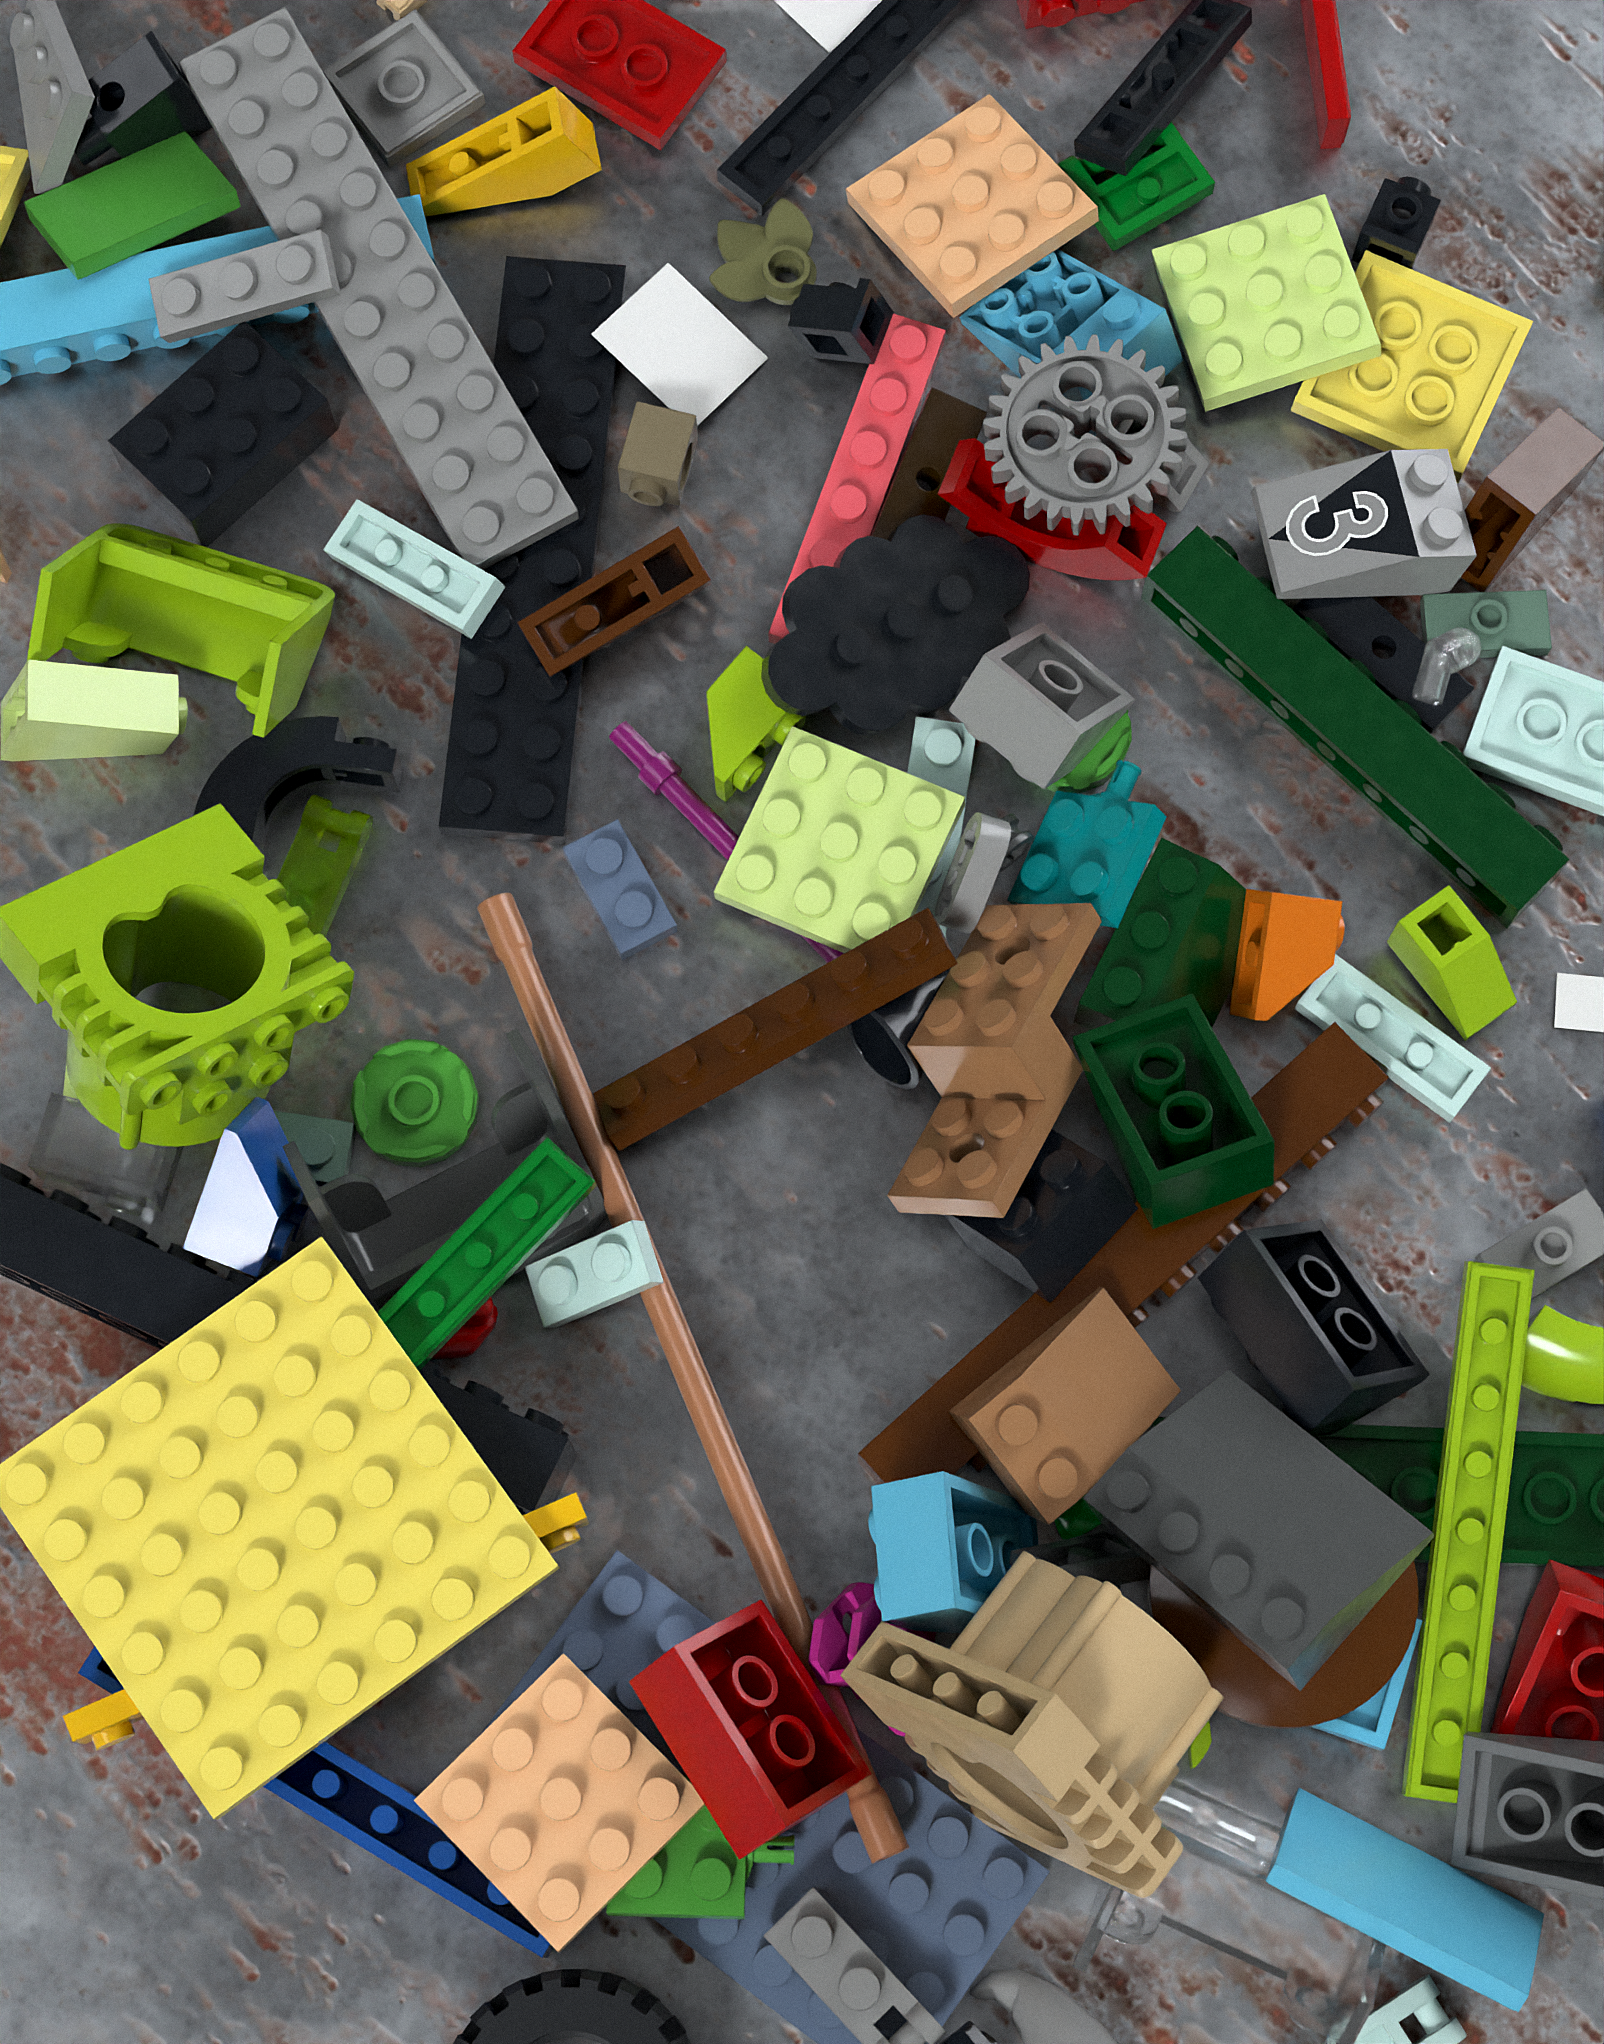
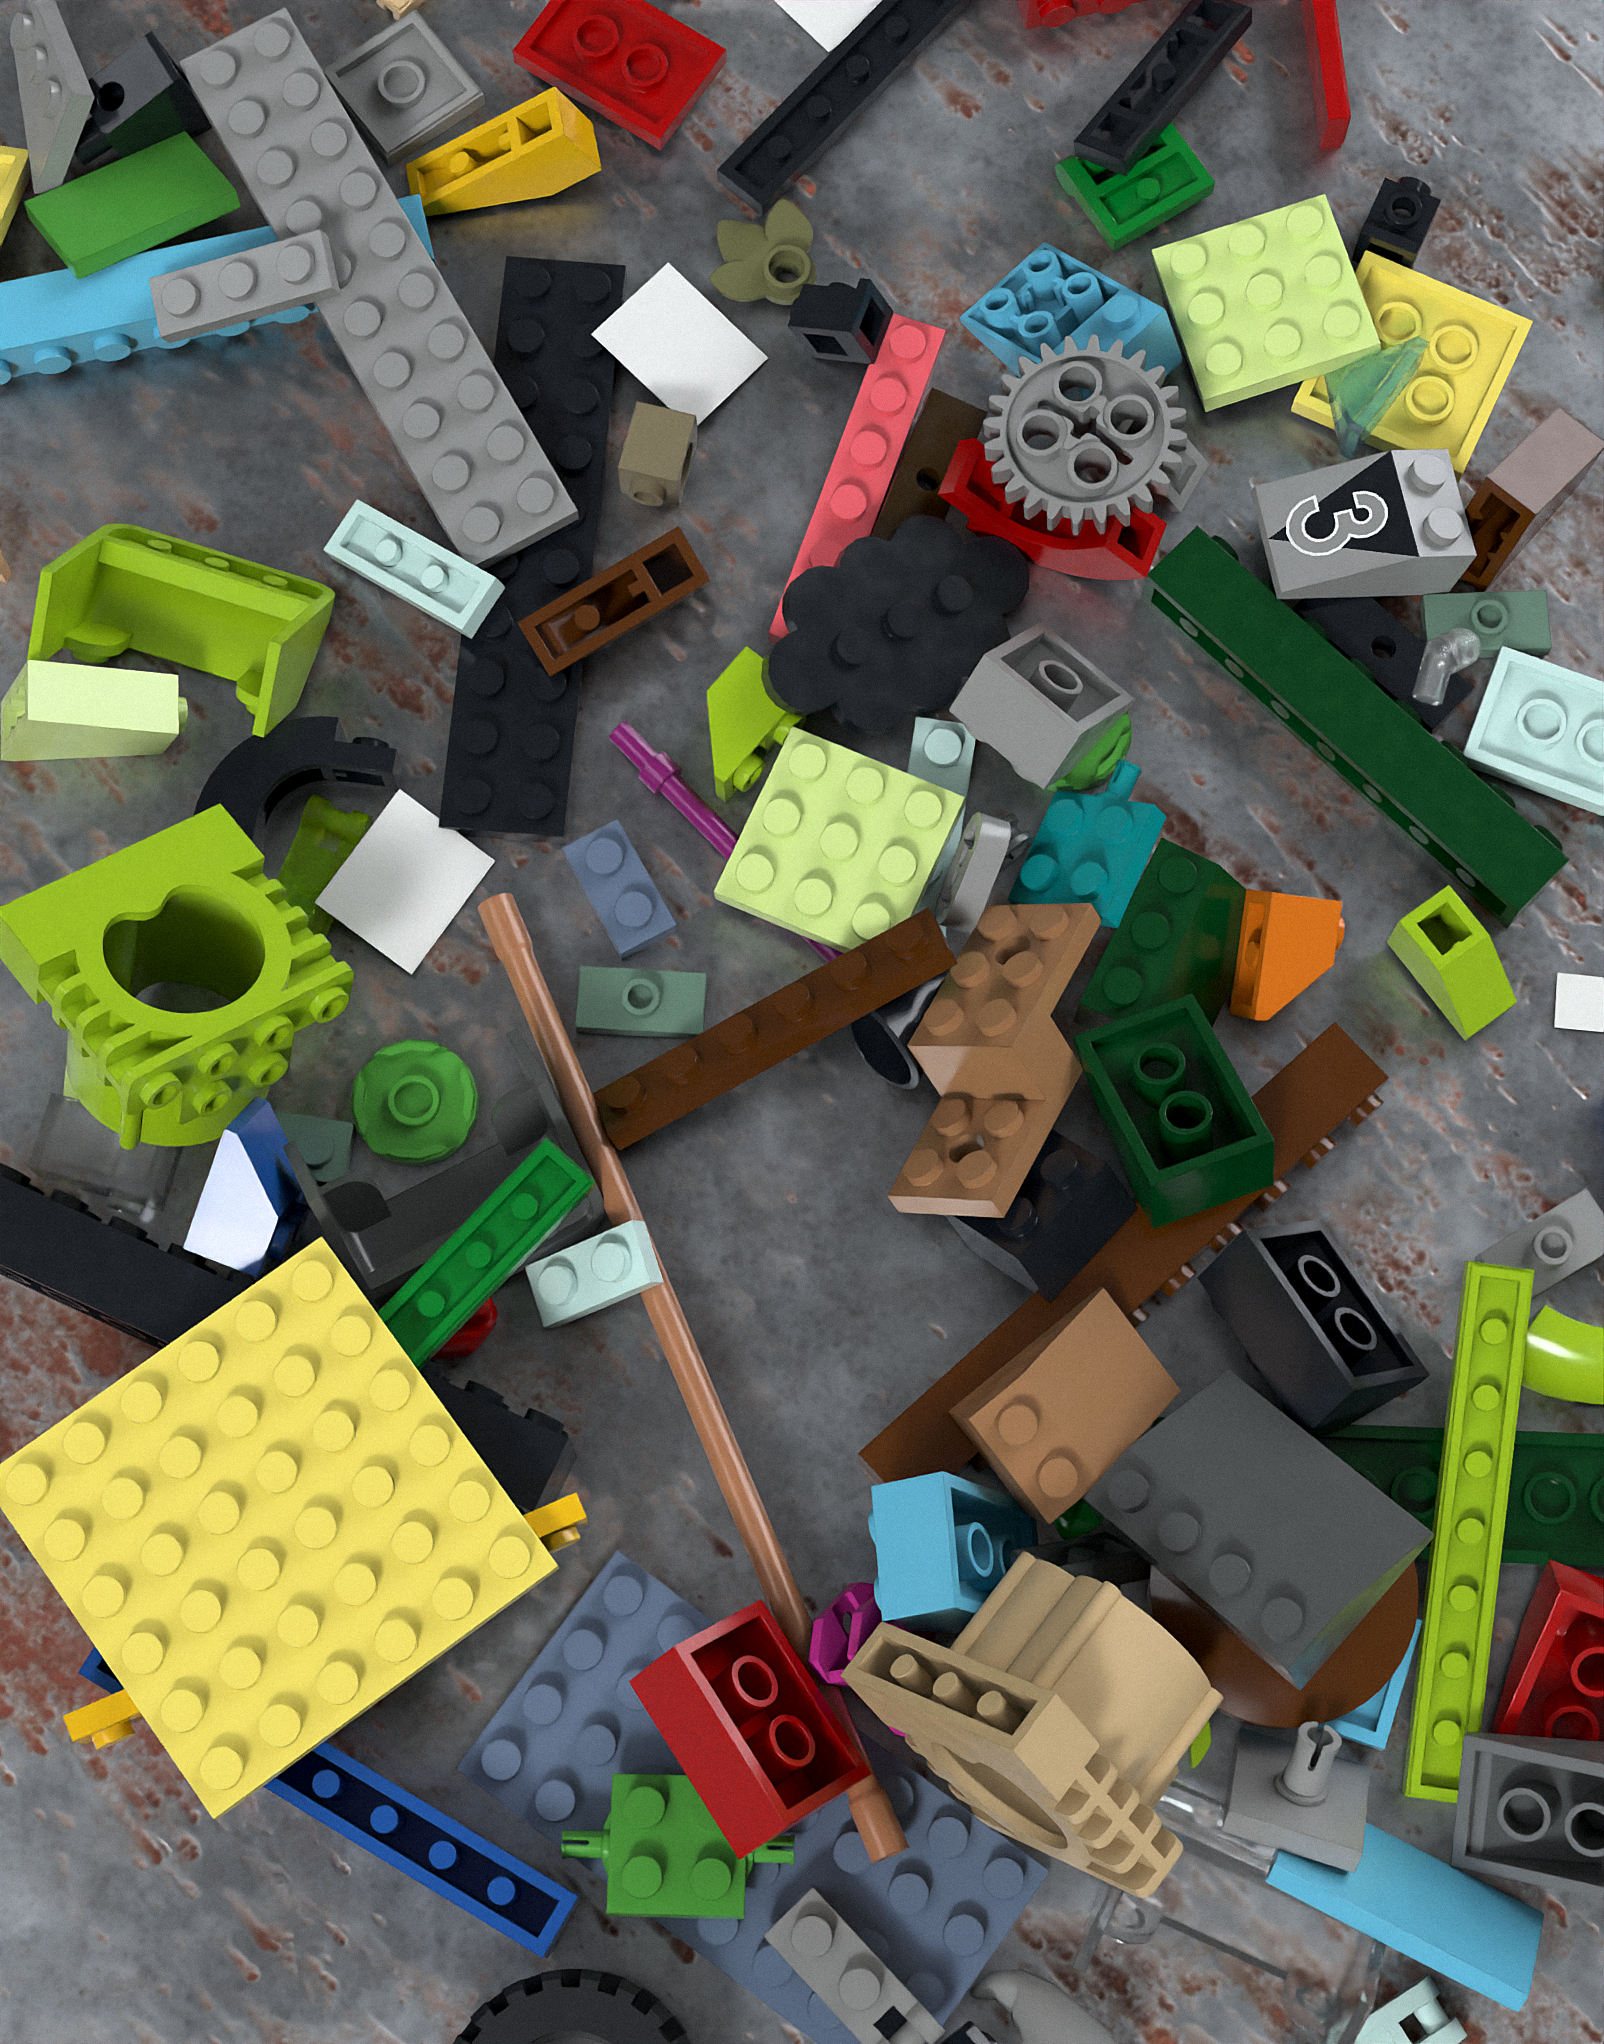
(223, 434): black brick -> none
(404, 882): none -> white sticker
(560, 1802): light nougat plate -> none
(640, 1002): none -> sand green plate
(972, 205): light nougat plate -> none
(1298, 1796): none -> light grey tile
(1367, 389): none -> clear light blue slope
(1395, 1038): light aqua plate -> none

